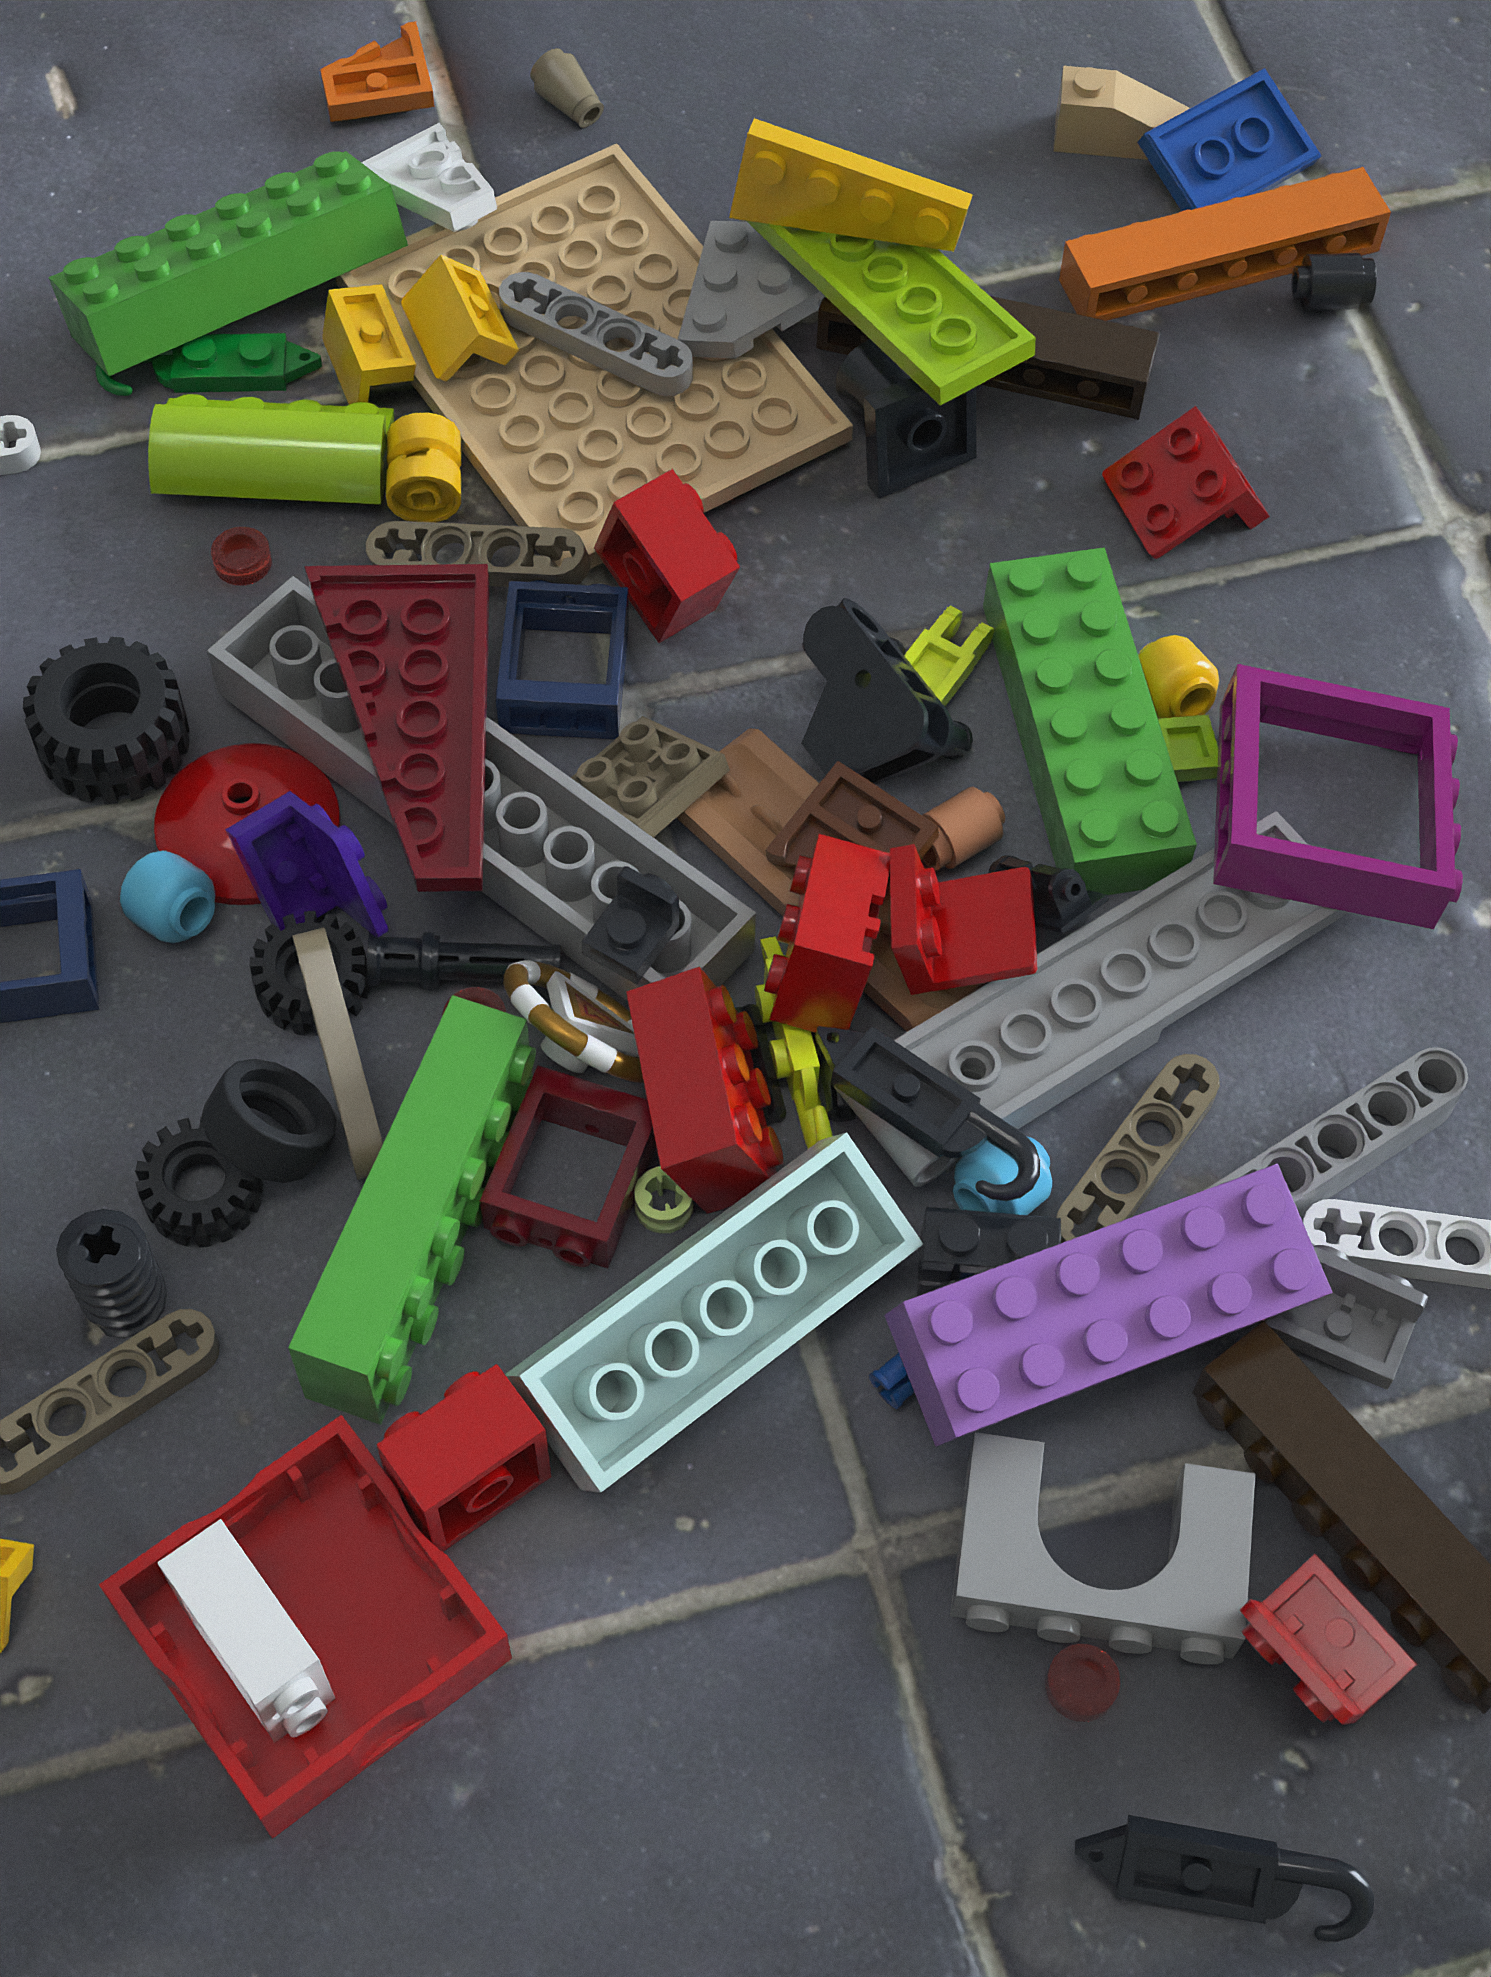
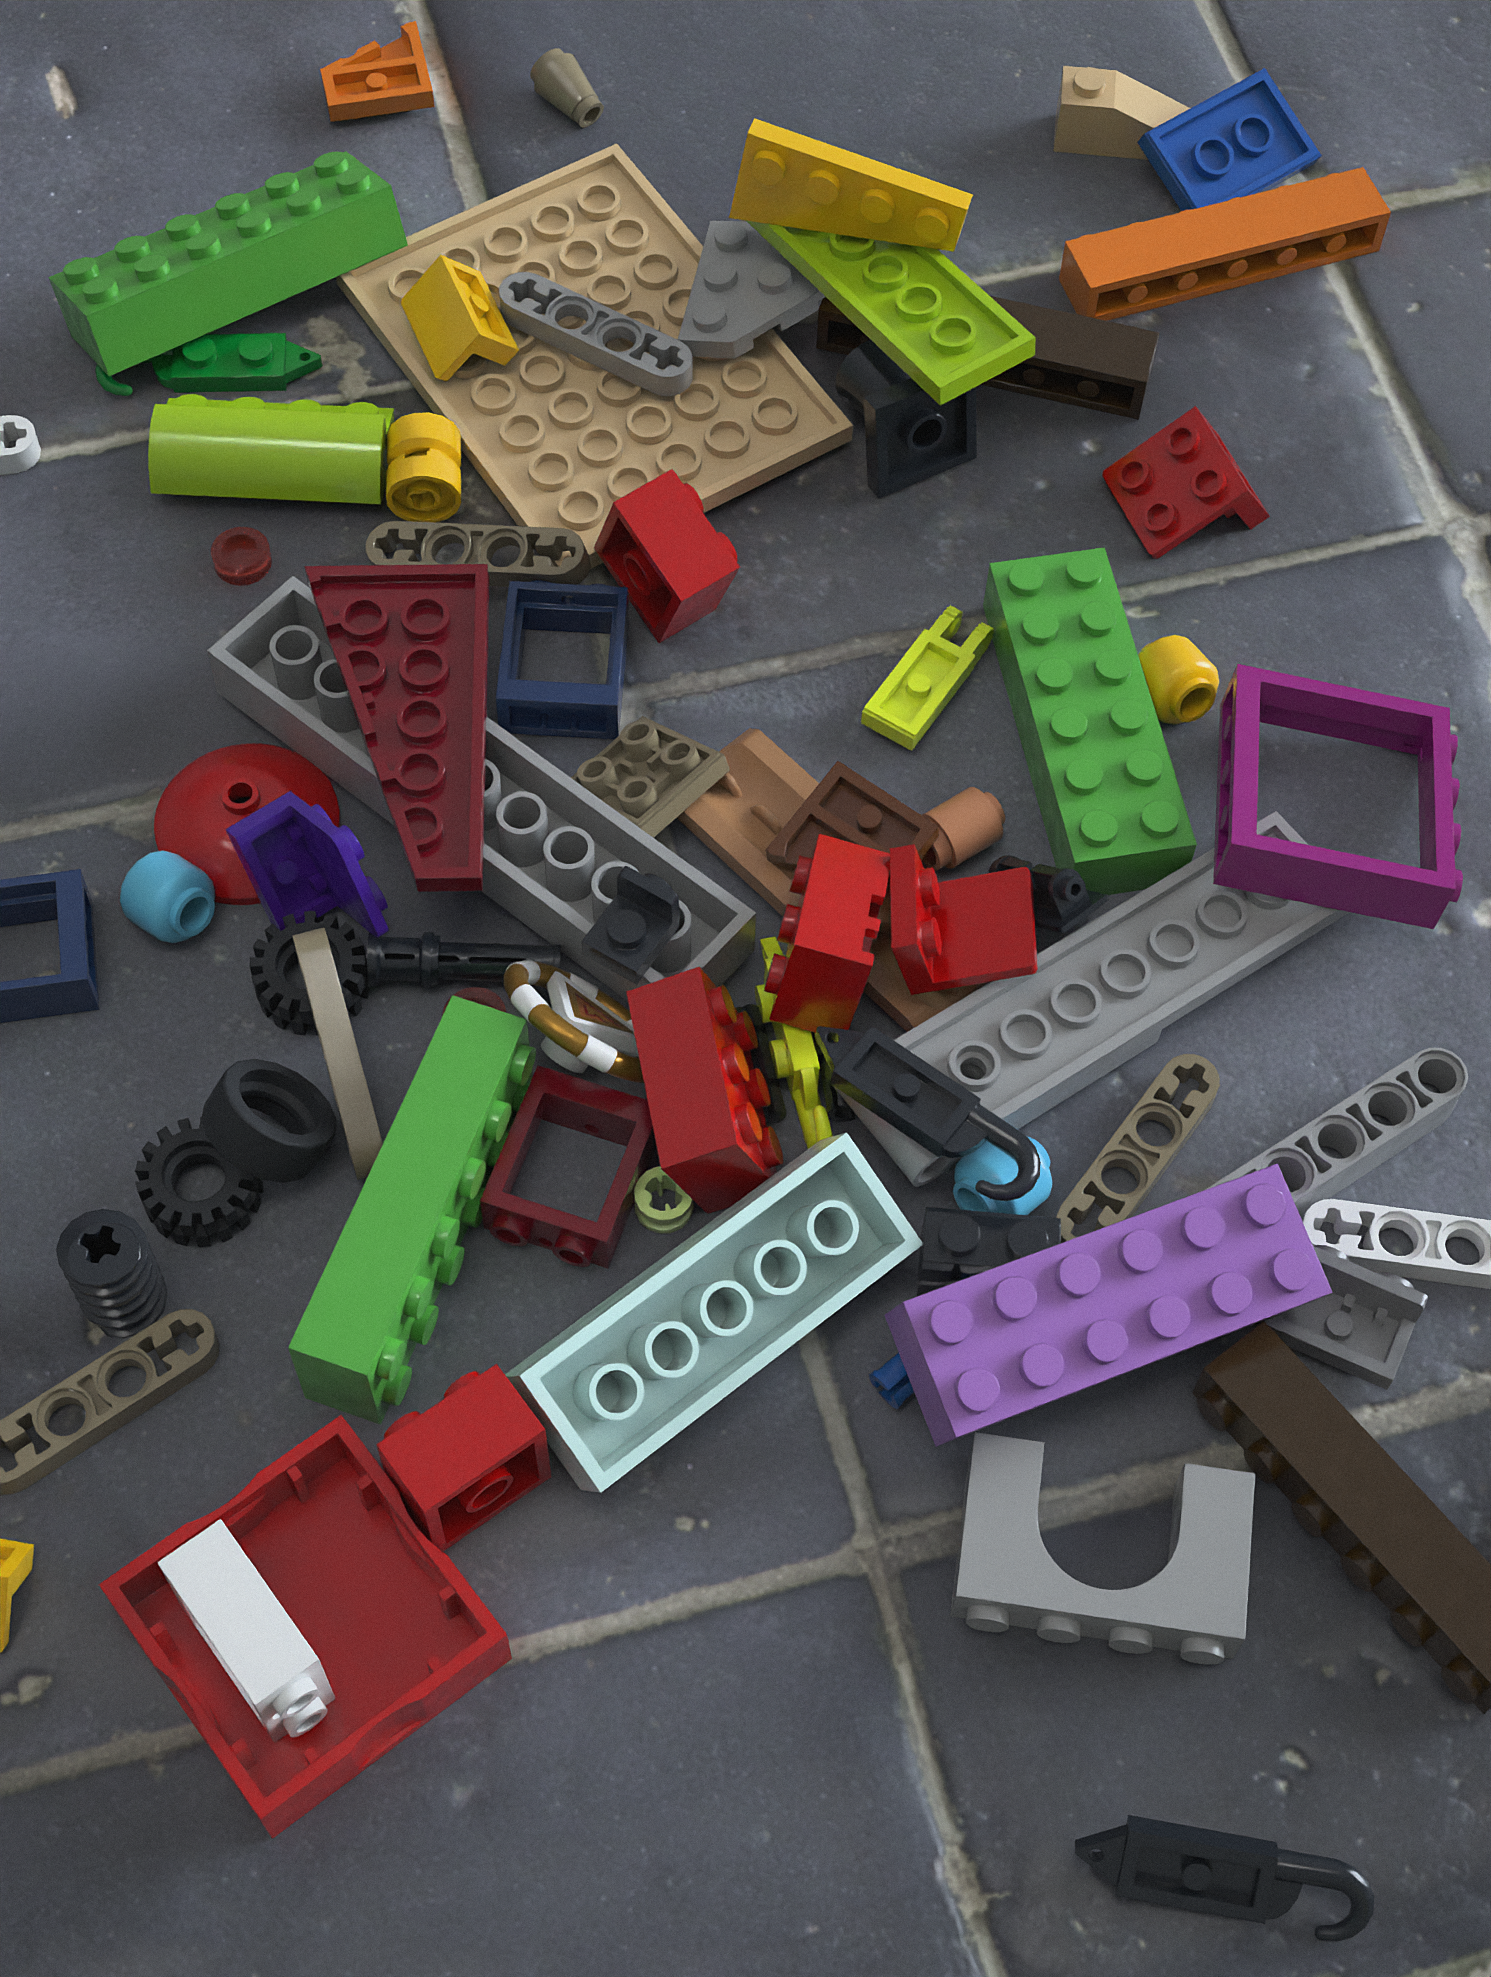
(98, 682): black tyre -> none
(365, 341): yellow panel -> none
(435, 180): white wing -> none
(874, 704): black piece -> none
(1082, 1682): clear red tile -> none
(1191, 747): lime plate -> none
(1329, 1643): red bracket -> none
(1334, 281): black brick -> none

